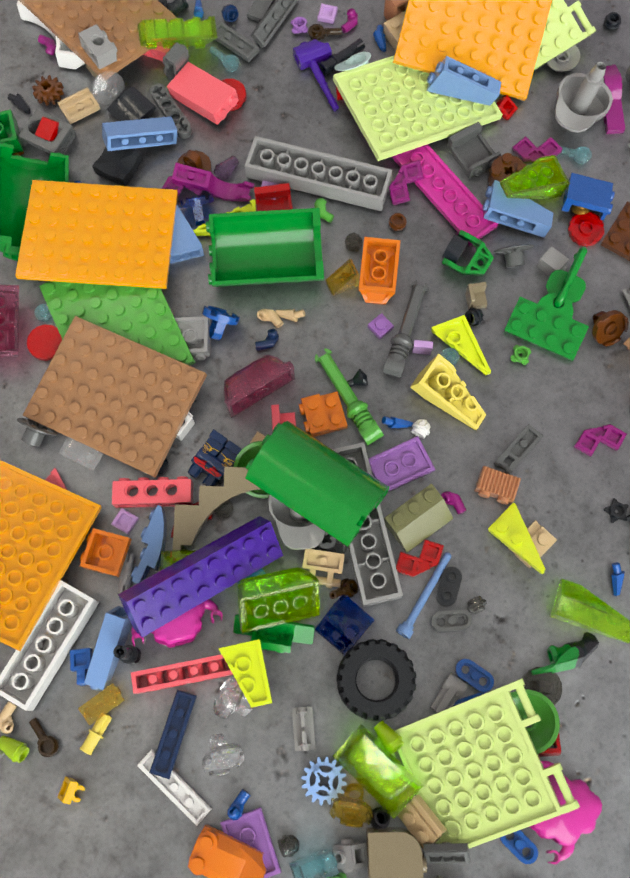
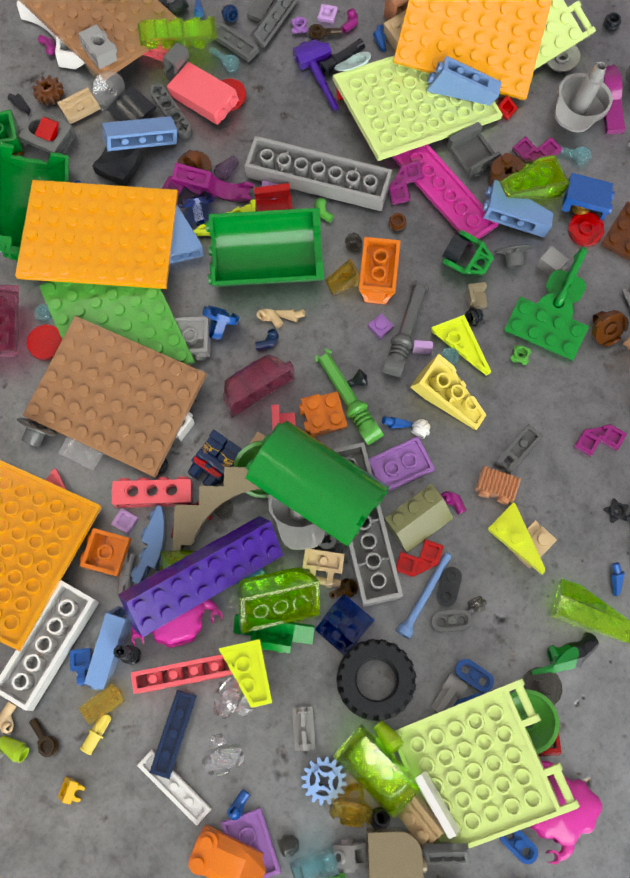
(437, 804): none -> white tile

